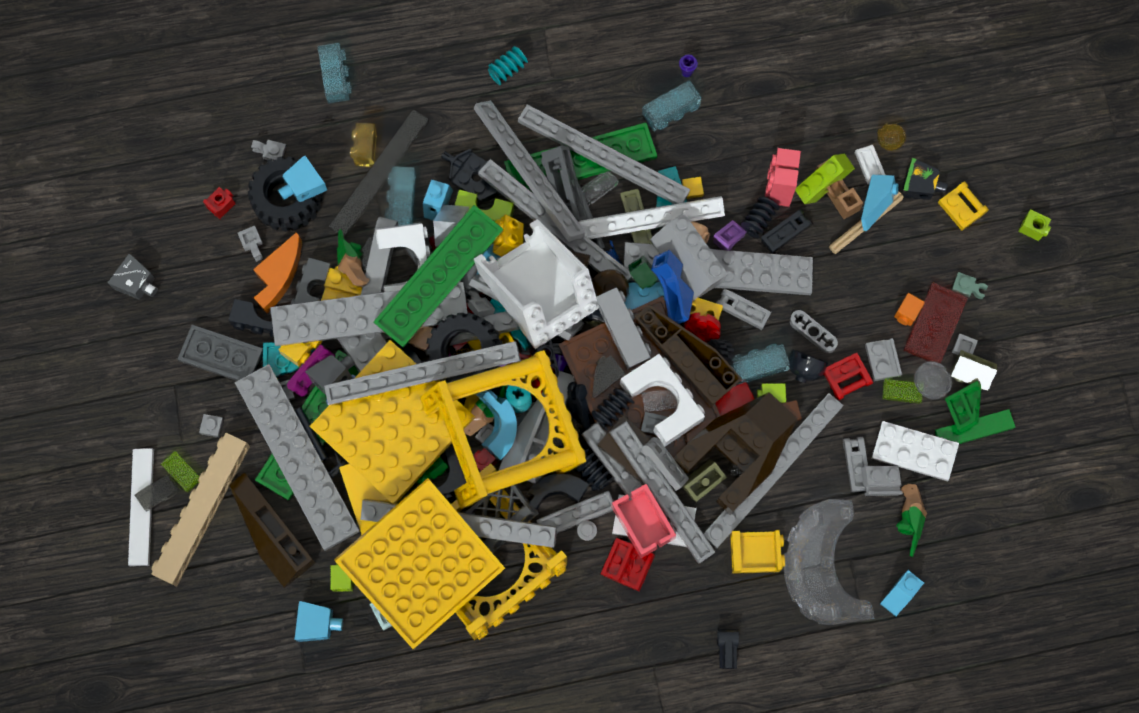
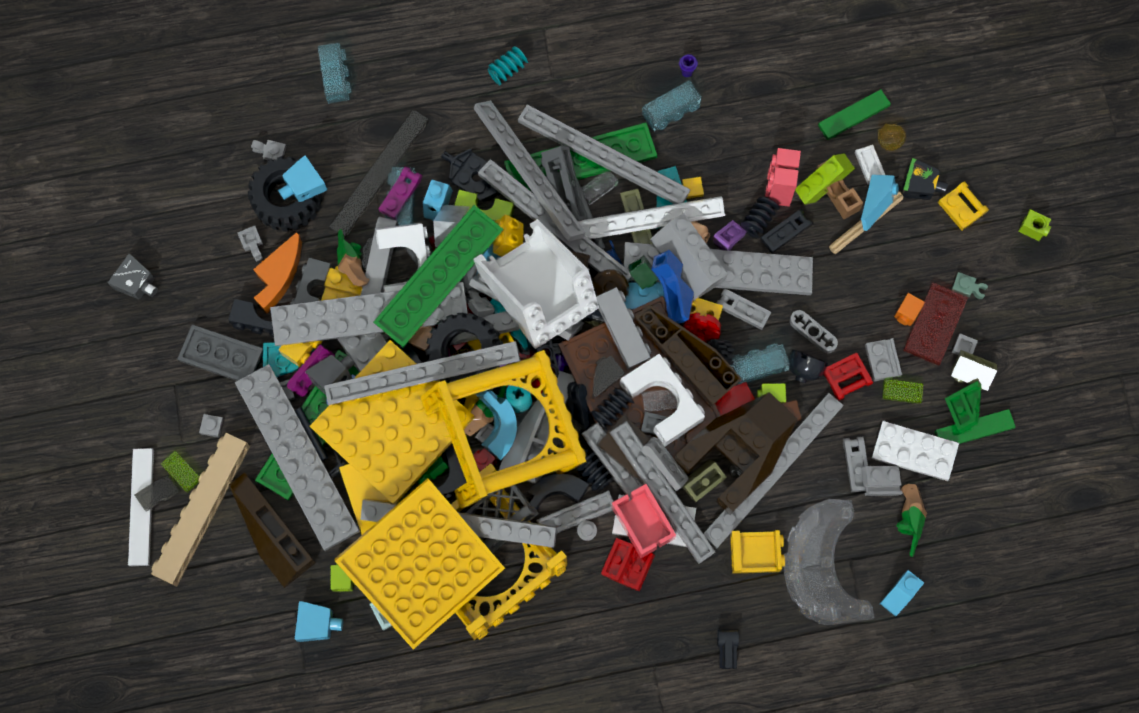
(219, 208): red brick -> none
(364, 144): clear yellow brick -> none
(400, 193): none -> magenta plate
(854, 114): none -> green tile
(932, 380): clear tile -> none

